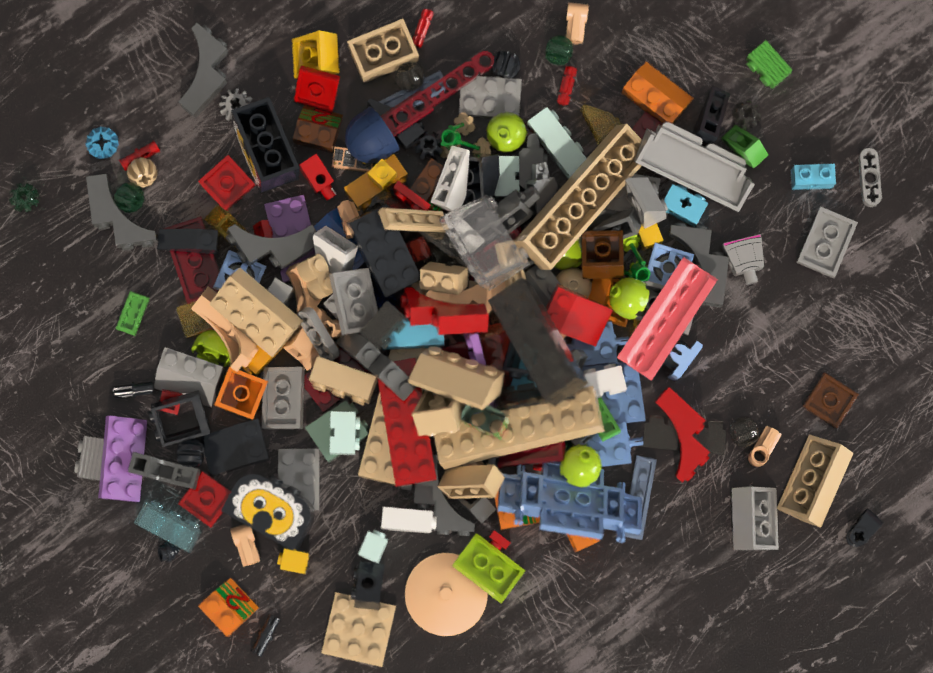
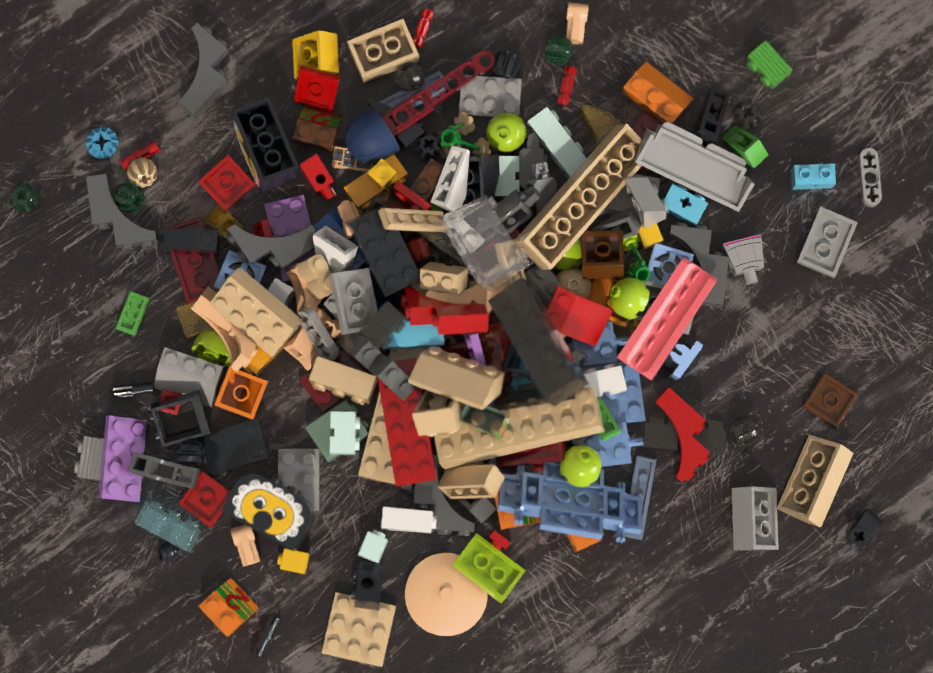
(231, 99): light grey gear -> none
(283, 398): light grey plate -> none
(764, 445): light nougat piece -> none

